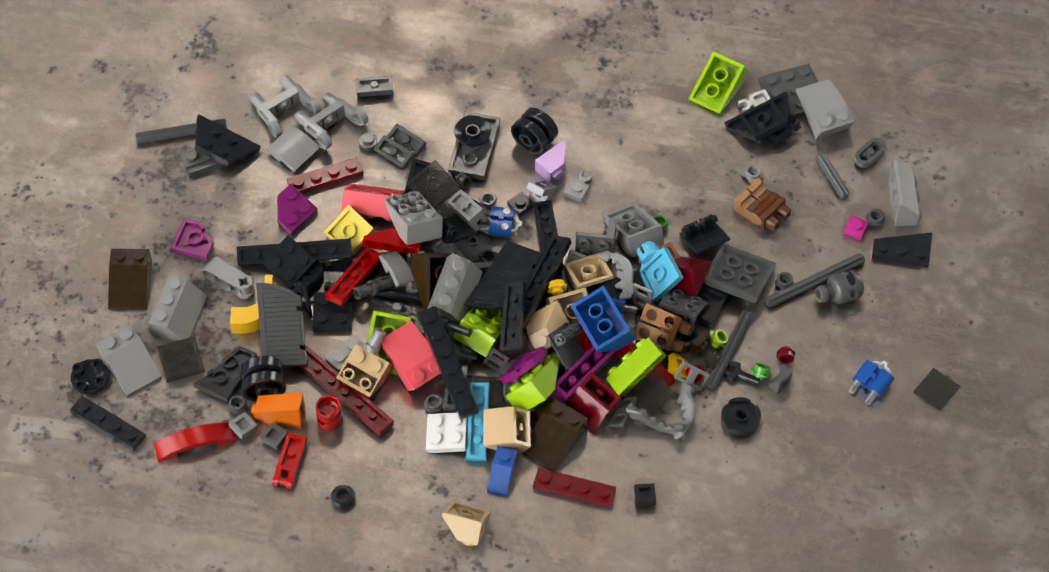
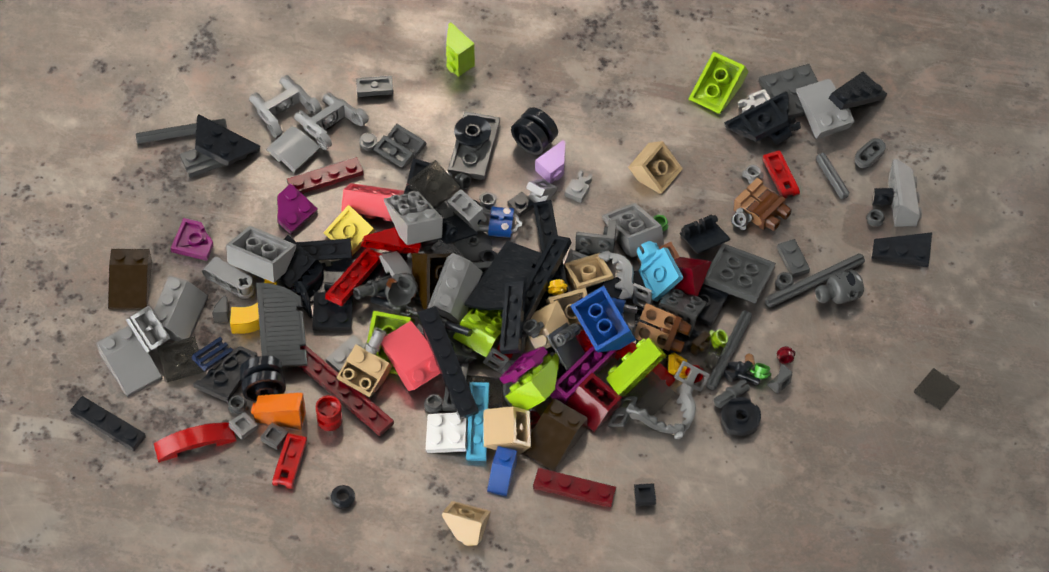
(89, 376): black dish -> none
(148, 328): none -> light grey hinge
(221, 310): none -> dark grey slope
(222, 346): none -> dark blue tile
(260, 253): none -> light grey slope
(401, 289): none -> dark grey hair
(459, 51): none -> lime slope
(532, 328): none -> dark grey plate
(655, 166): none -> tan slope
(730, 393): none -> dark grey axle
(736, 219): none -> plate
(744, 367): none -> black arm
(780, 174): none -> red plate
(793, 258): none -> dark grey plate
(856, 227): dark pink plate -> none
(857, 92): none -> black wing
(873, 379): blue piece -> none
(882, 196): none -> black plate

